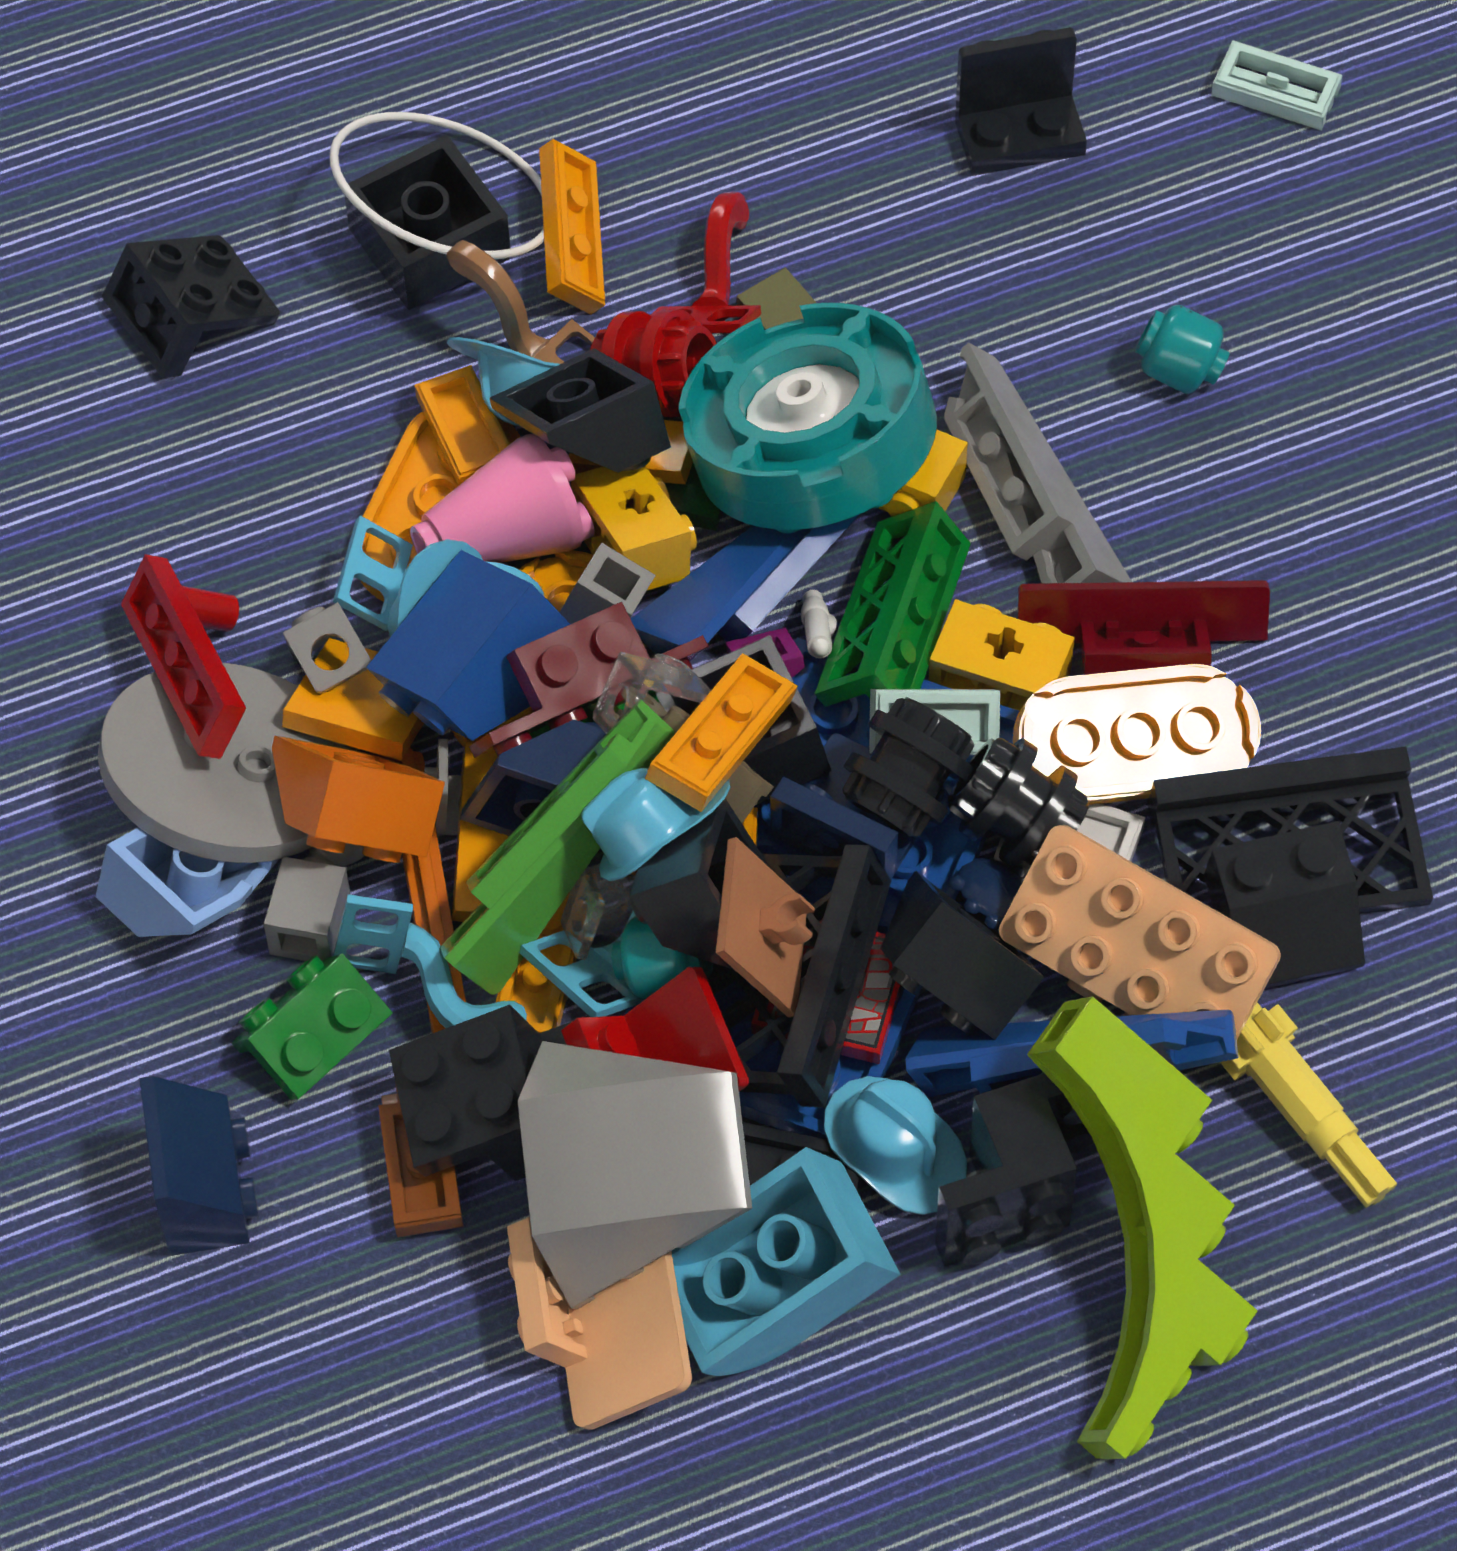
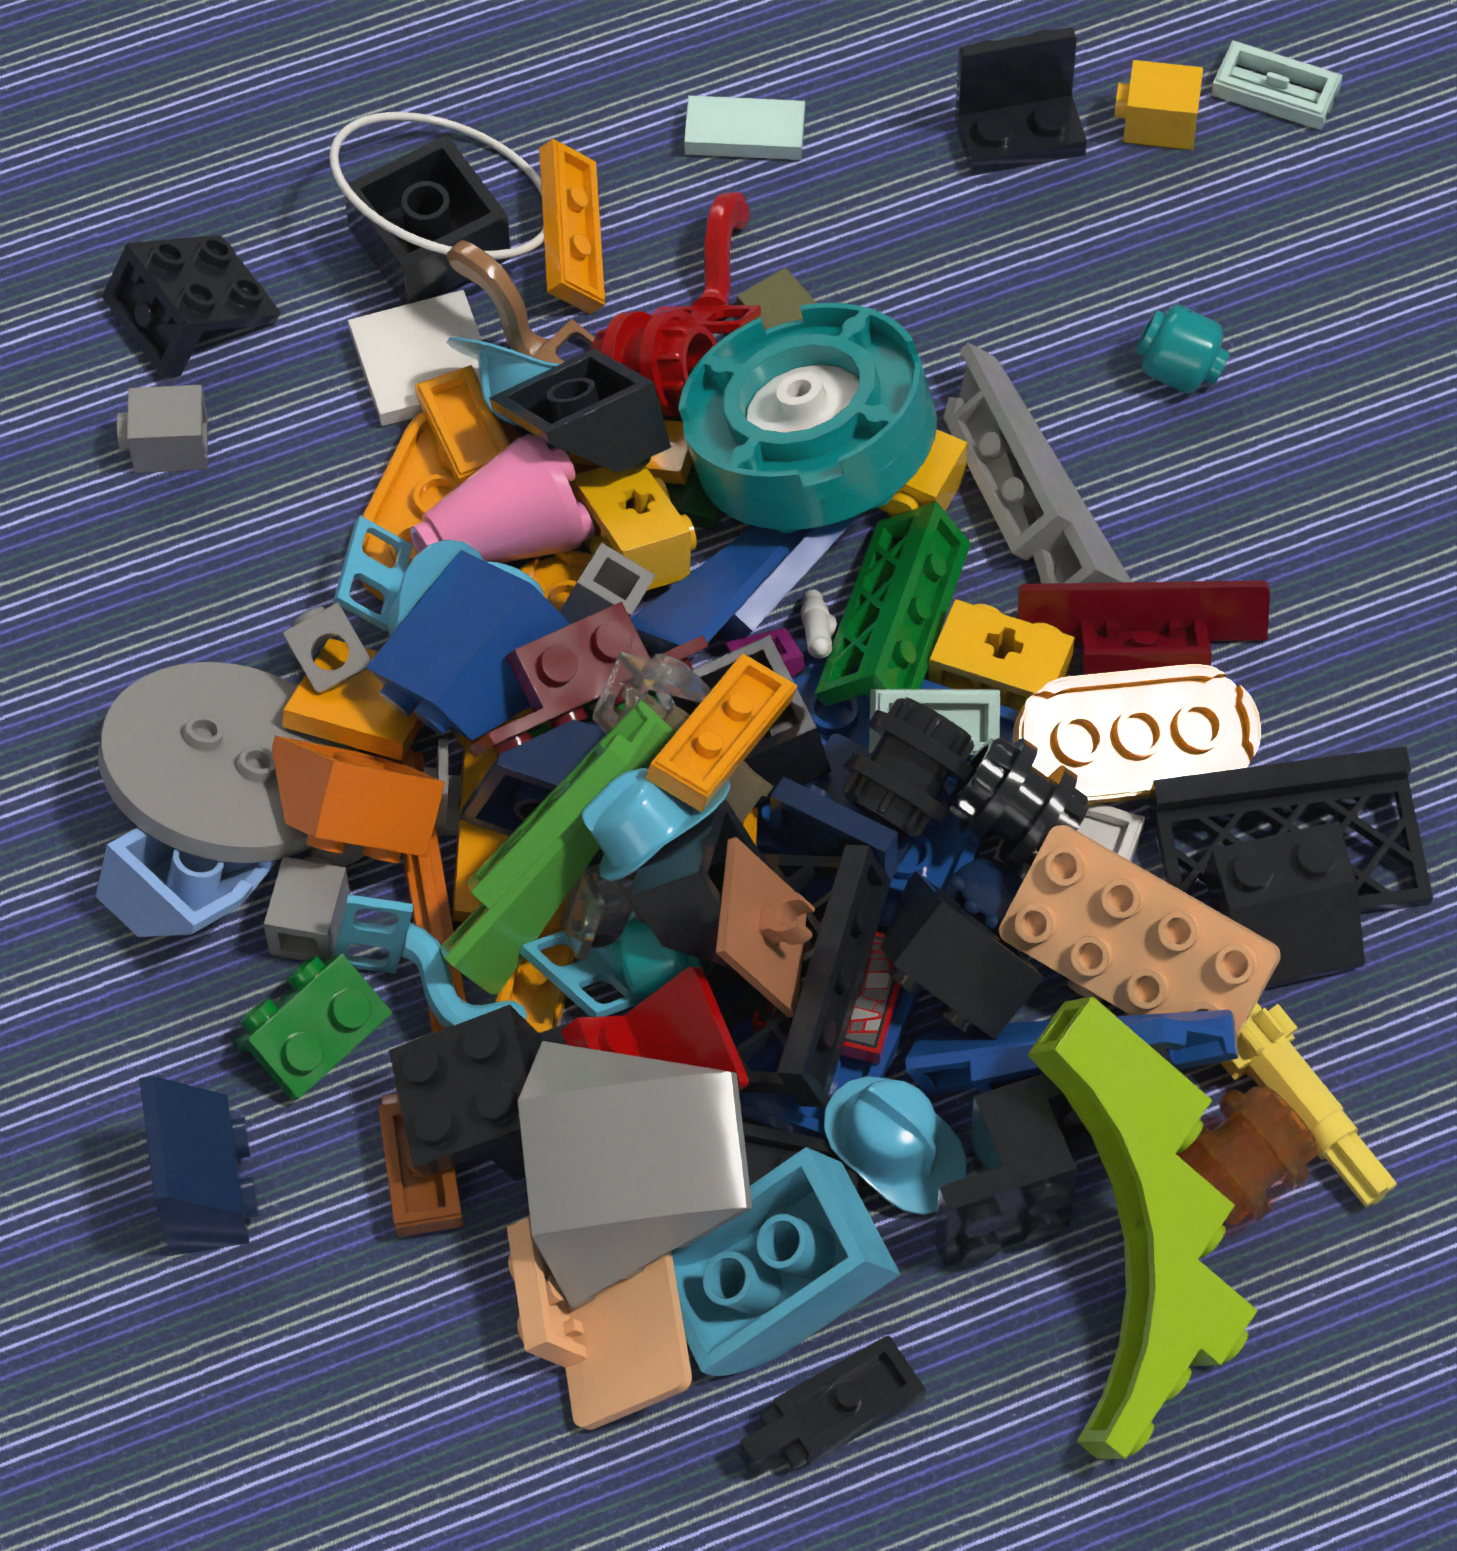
(165, 428): none -> light grey brick
(172, 633): red piece -> none
(410, 347): none -> white tile
(744, 127): none -> light aqua tile
(833, 1408): none -> black hinge
(1160, 104): none -> yellow brick
(1252, 1151): none -> clear orange piece

